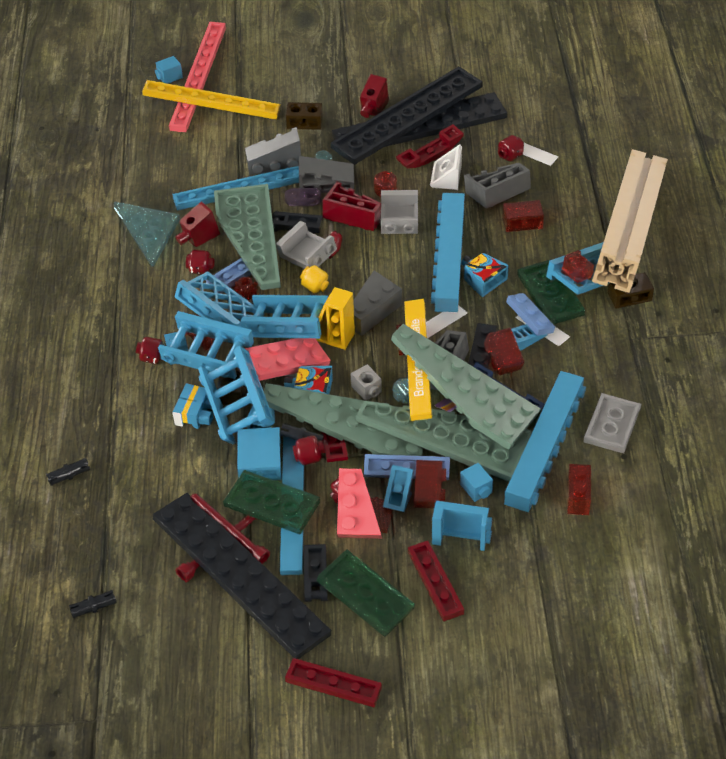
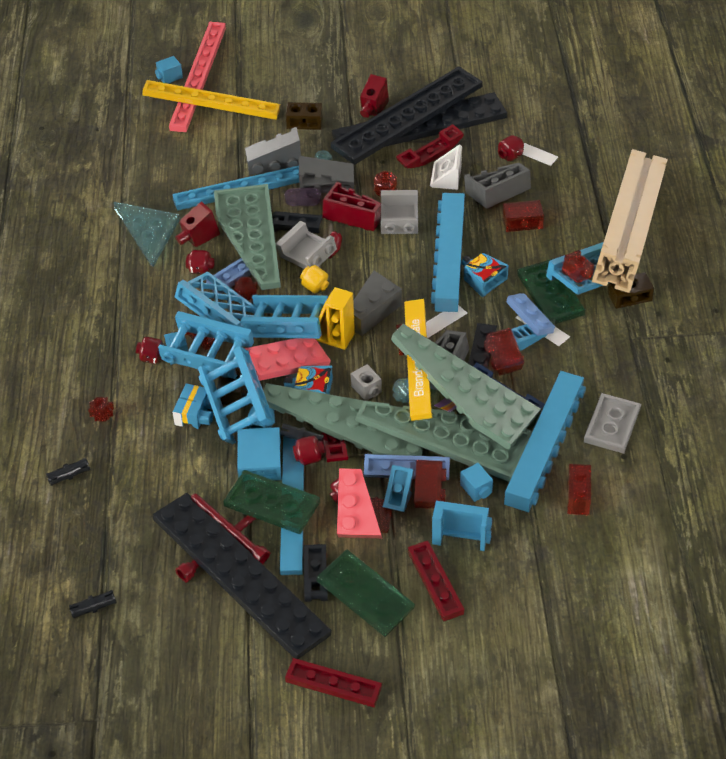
(101, 409): none -> clear red gear

